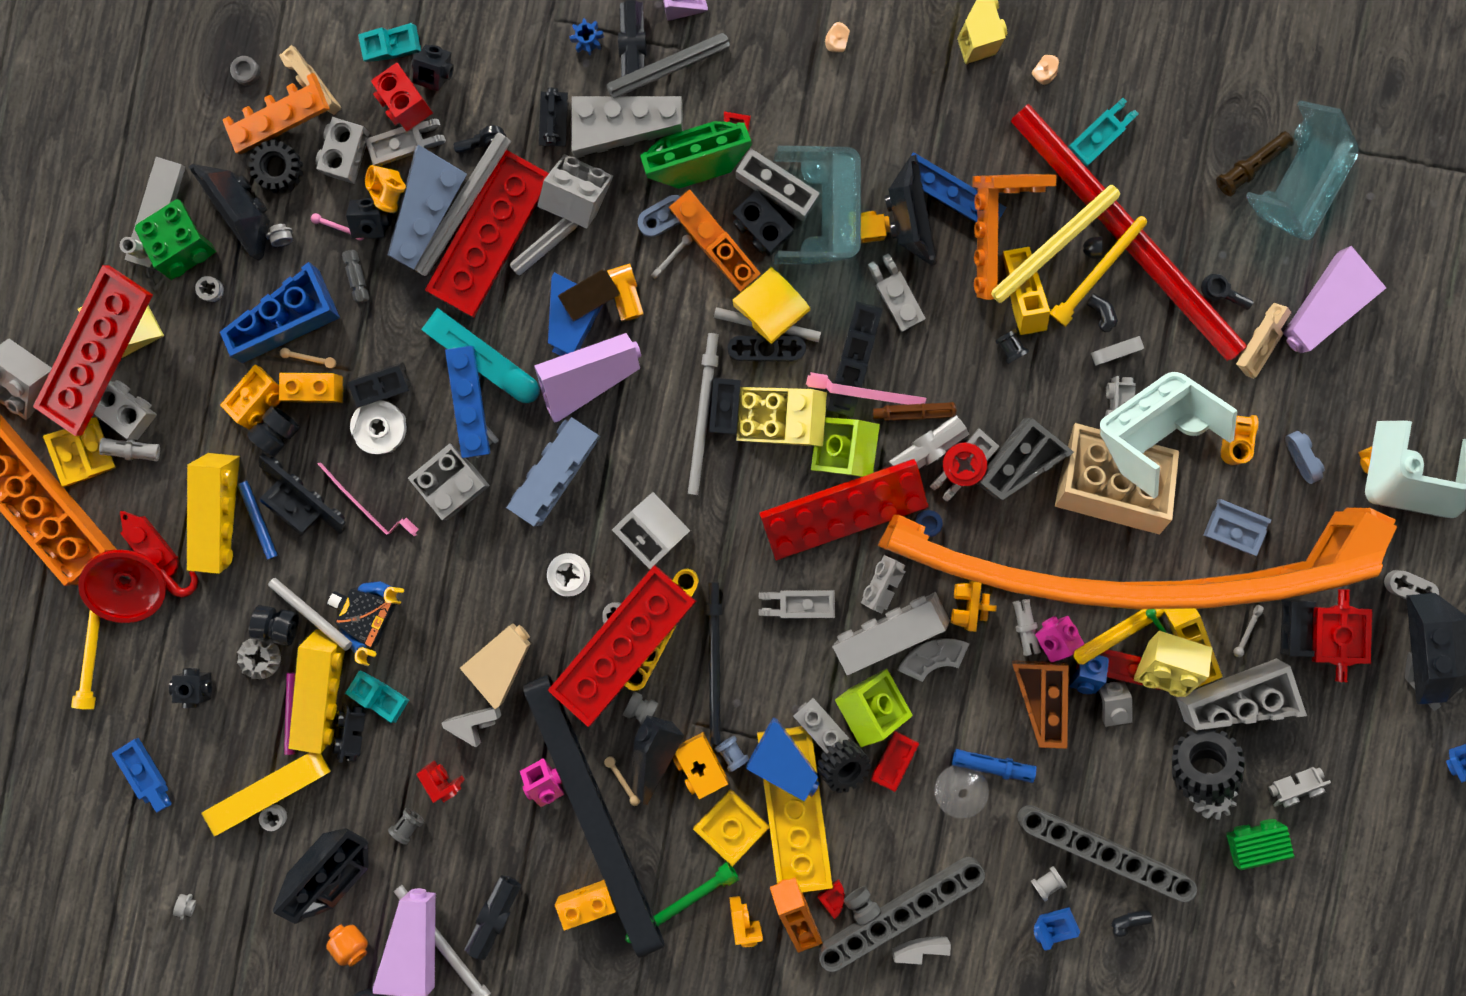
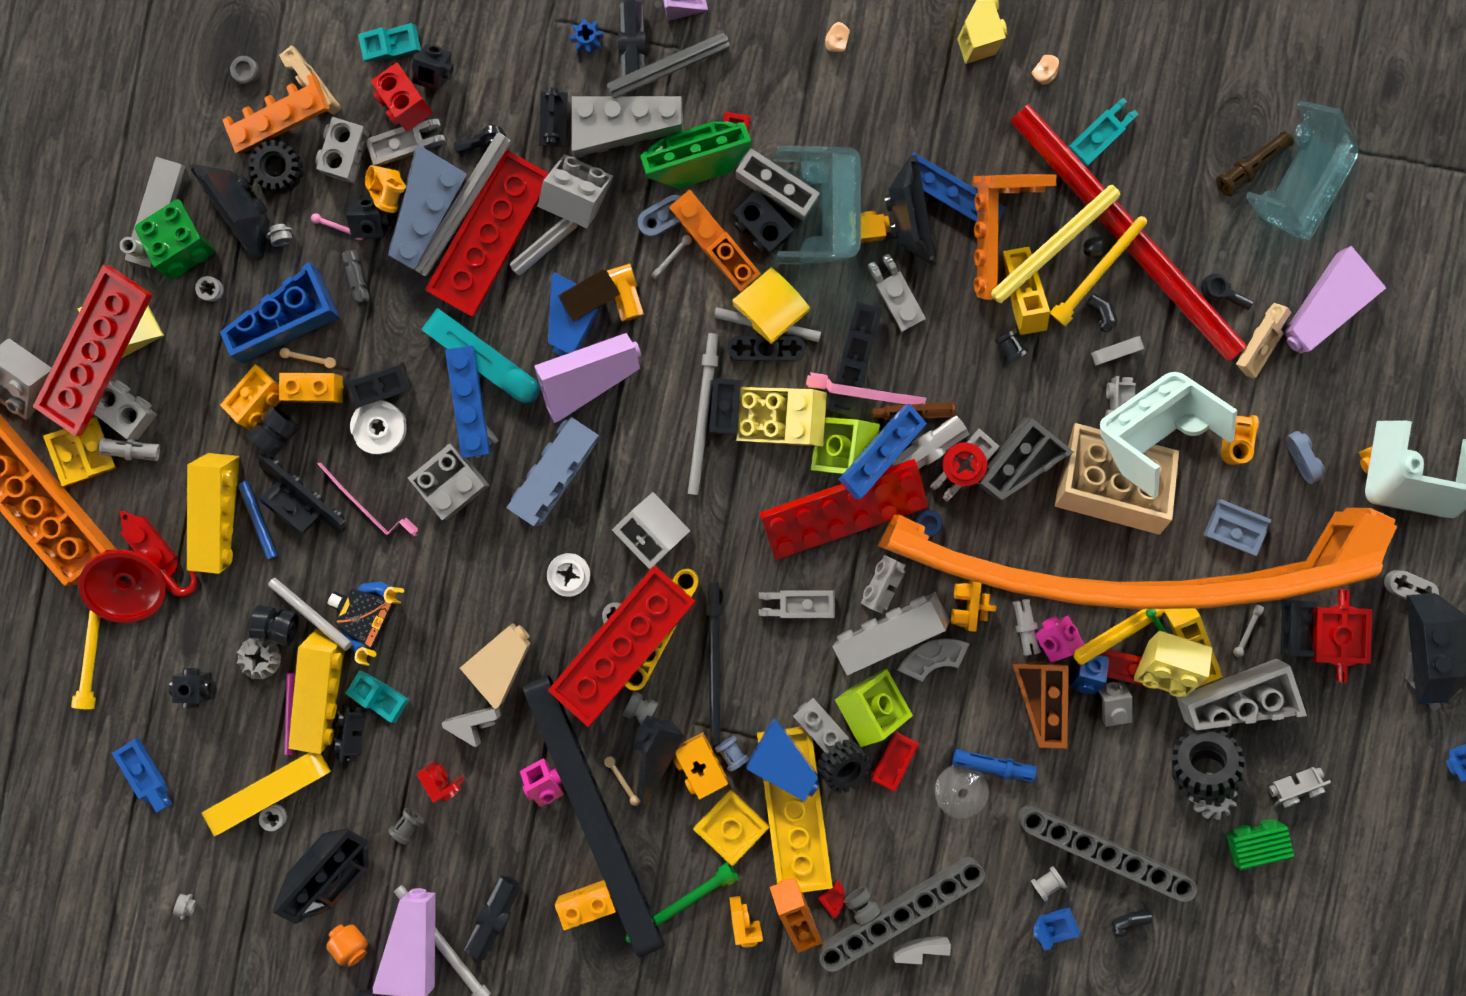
(882, 451): none -> blue plate

